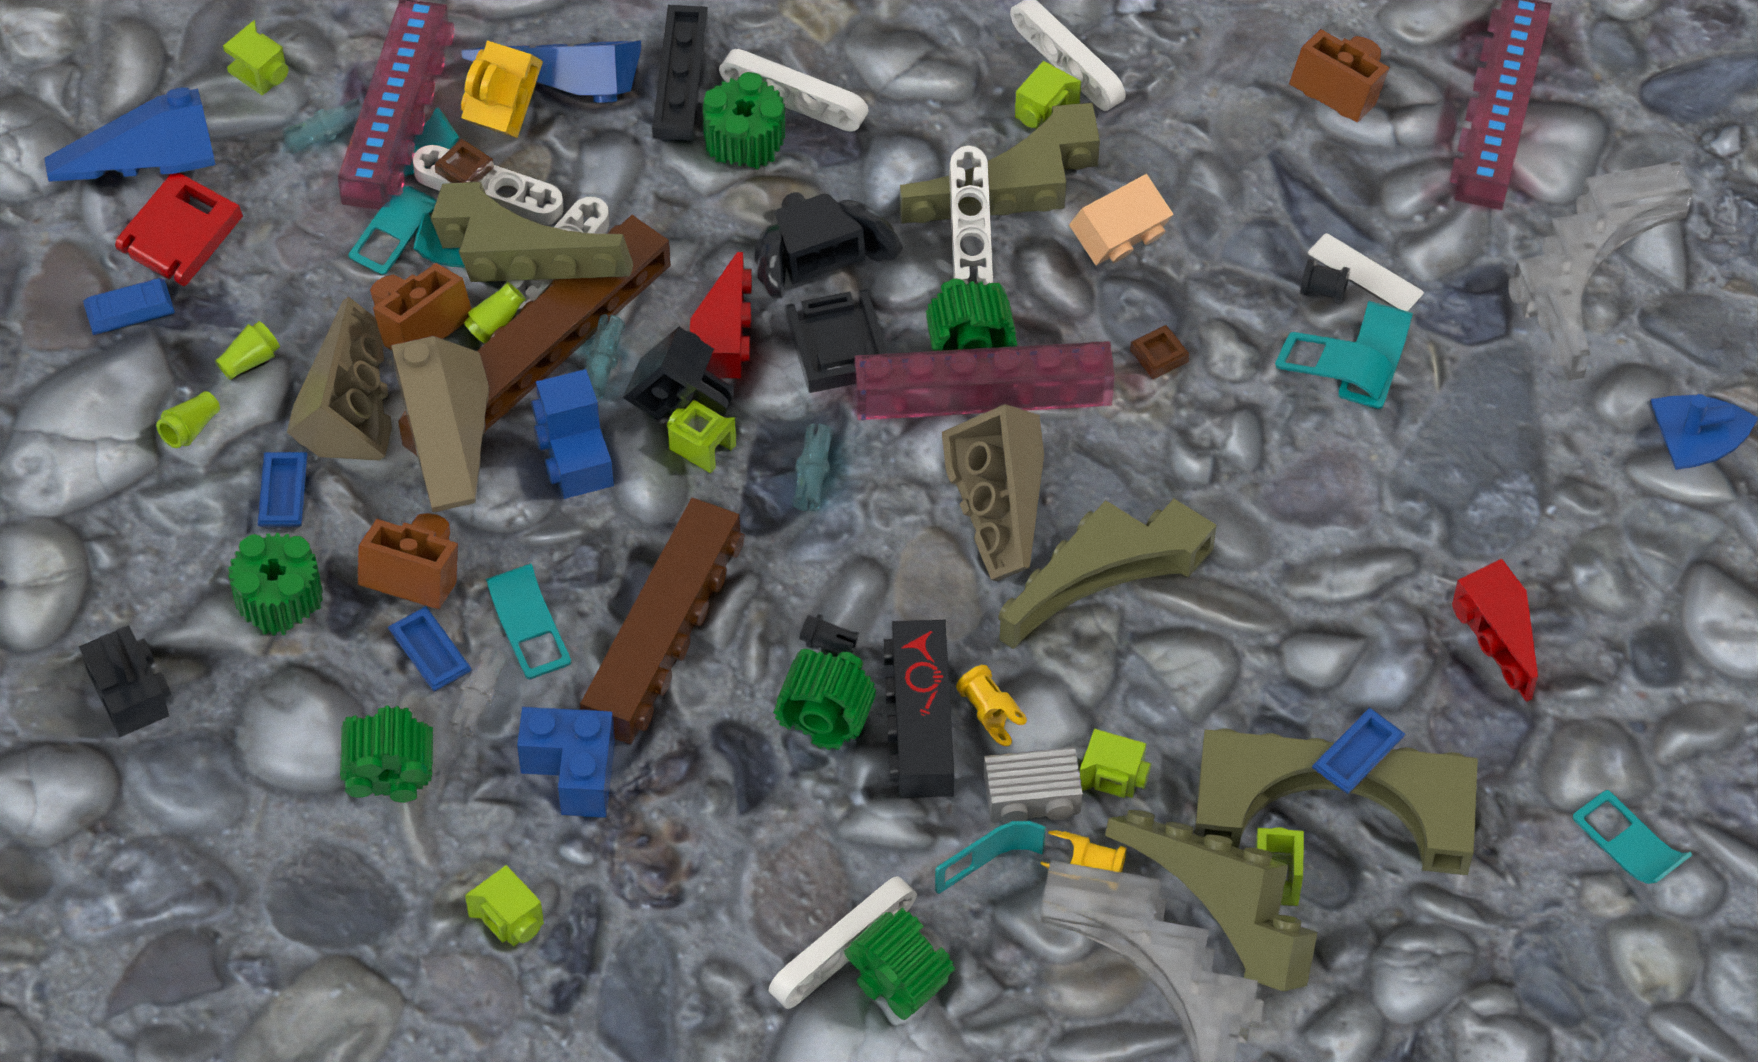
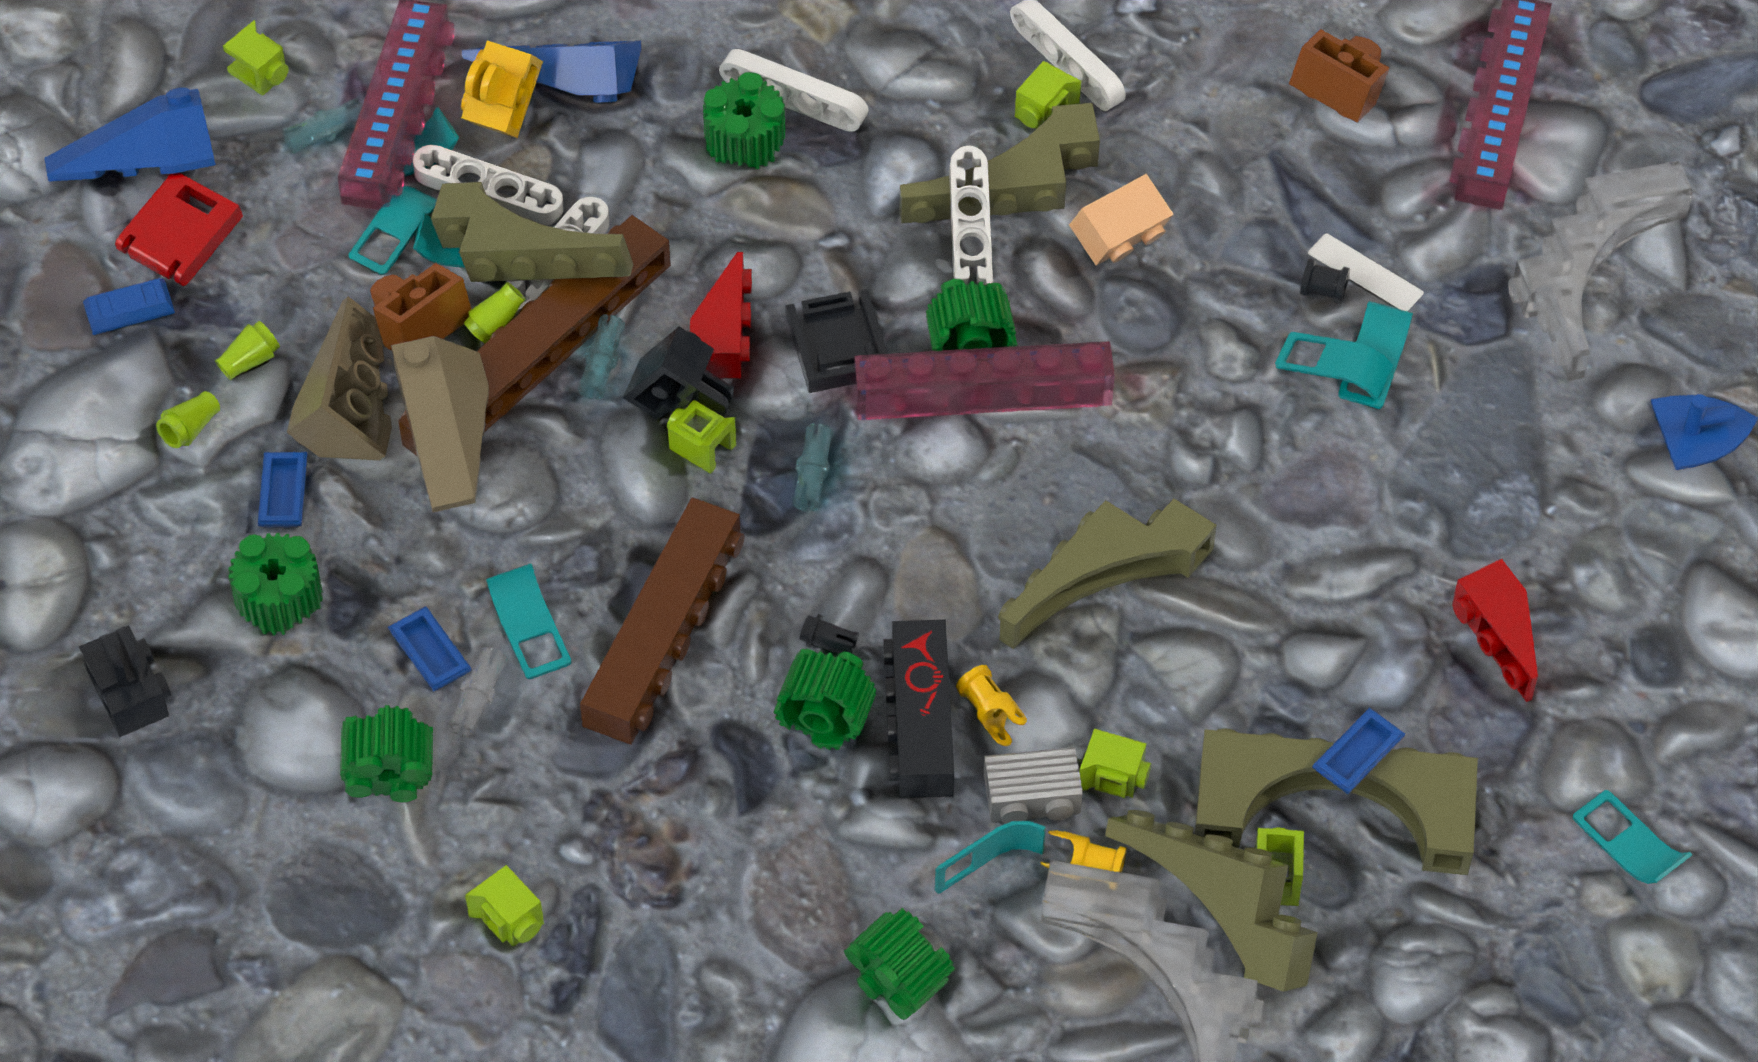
(410, 560): dark orange brick -> none
(464, 164): reddish brown tile -> none
(572, 434): blue brick -> none
(575, 748): blue brick -> none
(680, 72): black plate -> none
(819, 238): black torso -> none
(827, 953): white beam -> none
(998, 475): dark tan wedge -> none
(1159, 352): reddish brown tile -> none

